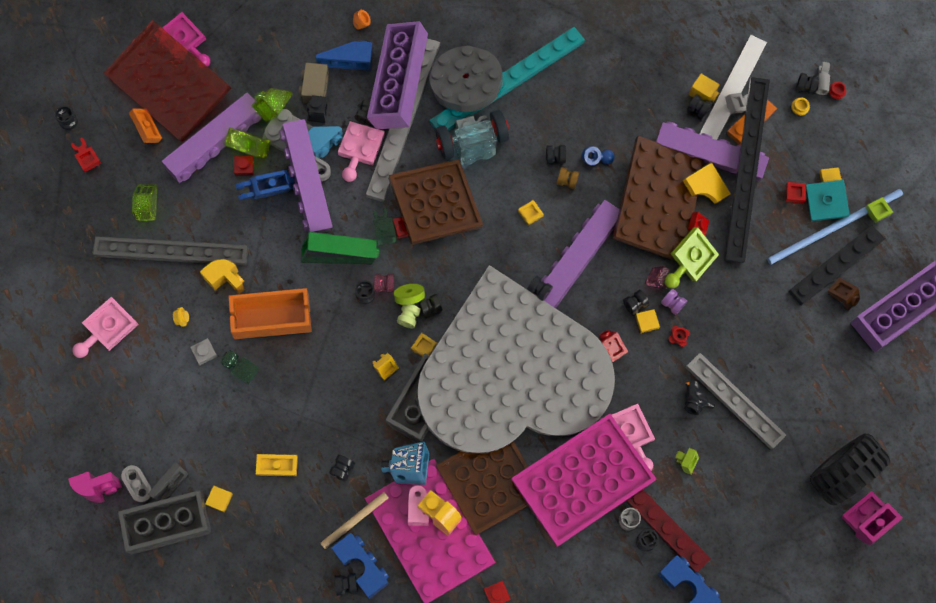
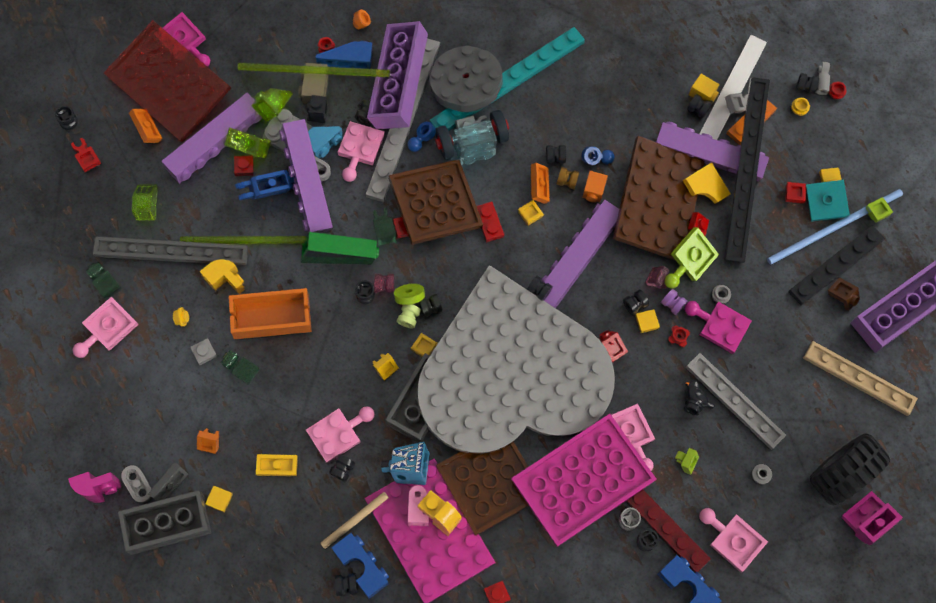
(104, 281): none -> clear green plate
(208, 441): none -> orange tile
(245, 239): none -> clear neon green piece
(314, 70): none -> clear neon green piece
(325, 41): none -> red plate
(335, 434): none -> bright pink plate
(425, 132): none -> blue plate
(491, 225): none -> red plate
(540, 183): none -> orange plate
(594, 186): none -> orange brick
(723, 289): none -> light grey plate
(723, 325): none -> dark pink plate
(736, 540): none -> bright pink plate
(756, 476): none -> light grey plate
(860, 378): none -> tan tile

